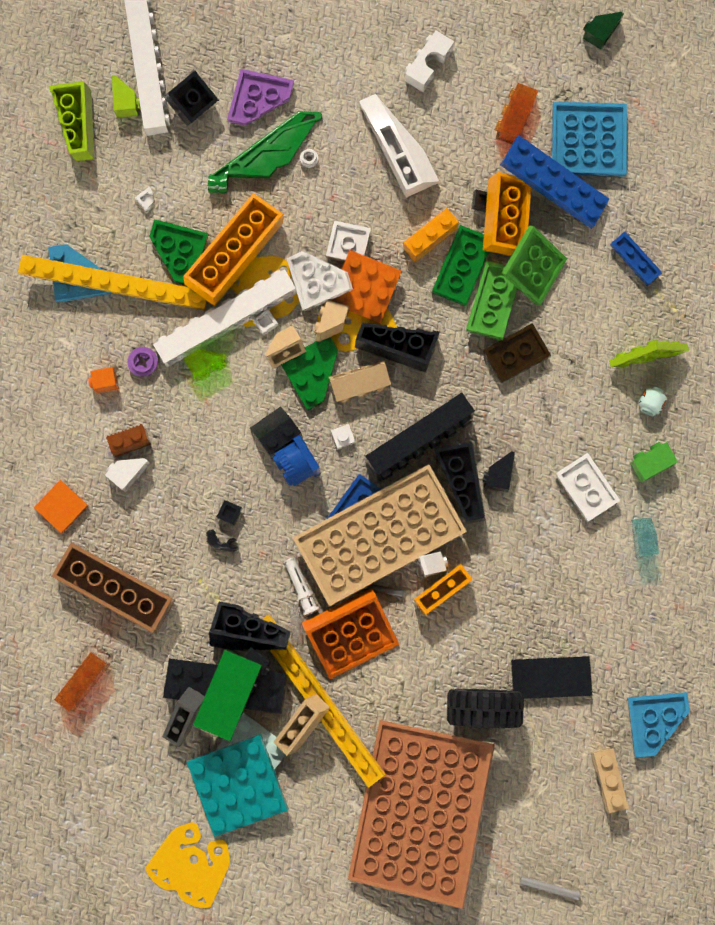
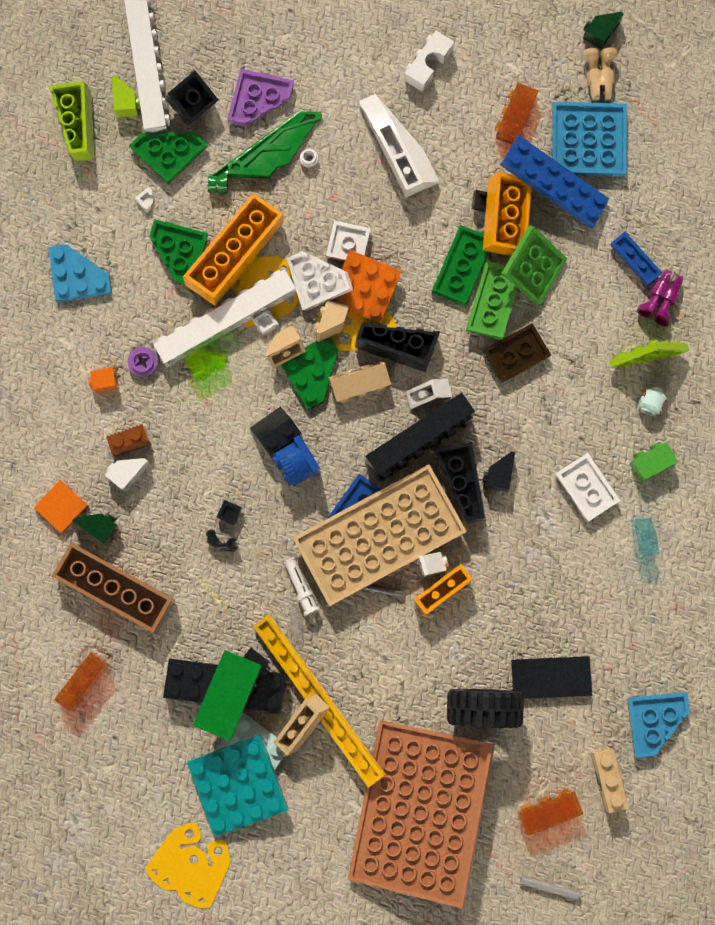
(97, 525): none -> dark green slope
(110, 282): yellow plate -> none
(168, 152): none -> green plate
(183, 716): dark grey brick -> none
(240, 630): black wedge -> none
(343, 436): white plate -> none
(350, 633): orange slope -> none
(429, 393): none -> white slope
(430, 235): light orange brick -> none
(549, 811): none -> clear orange brick
(598, 78): none -> tan piece
(665, 293): none -> magenta piece

